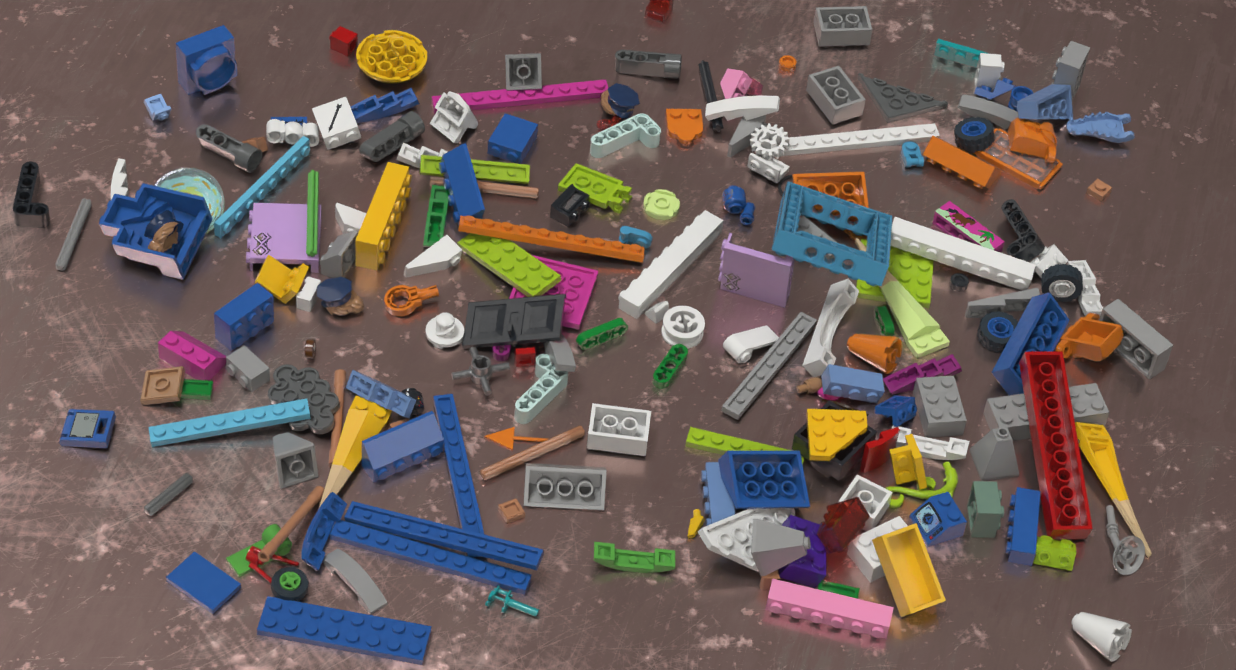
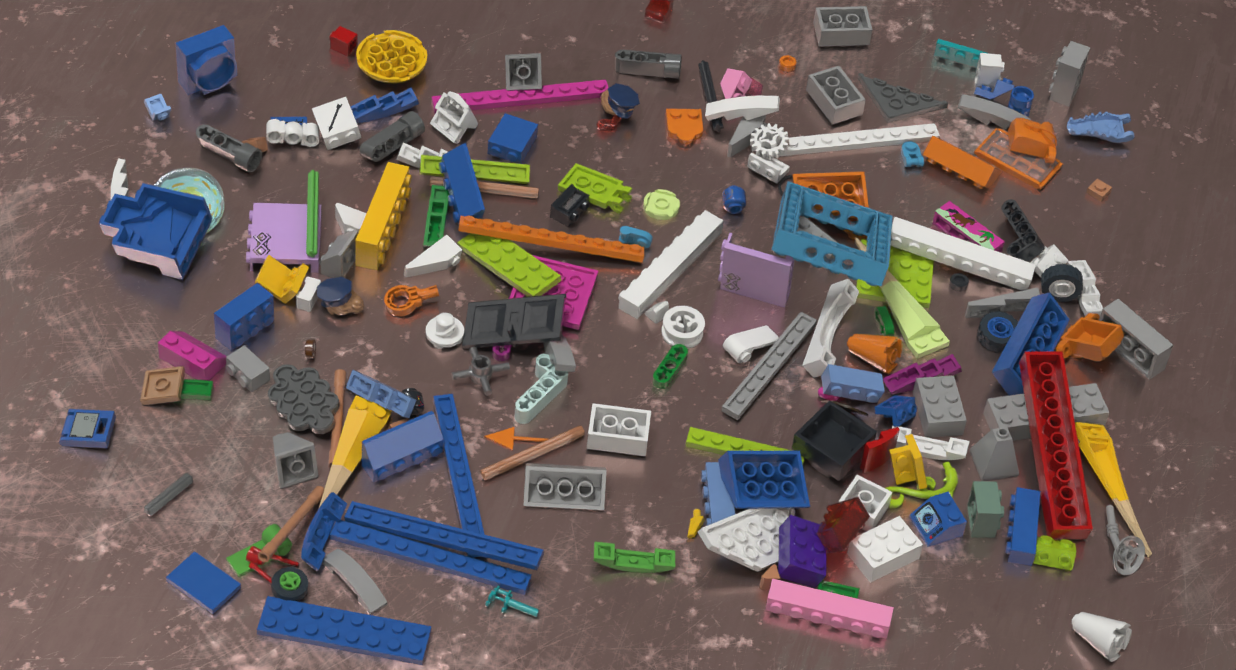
(25, 210): black beam -> none
(73, 234): light grey axle -> none
(163, 231): piece -> none
(229, 422): medium azure plate -> none
(261, 187): medium azure plate -> none
(511, 511): nougat tile -> none
(525, 357): red tile -> none
(594, 336): green beam -> none
(636, 128): light aqua beam -> none
(747, 216): blue pin -> none
(776, 546): light grey slope -> none
(810, 386): medium nougat cylinder -> none
(832, 431): yellow plate -> none
(908, 570): yellow piece -> none
(974, 134): black wheel -> none
(1047, 103): medium blue wedge -> none

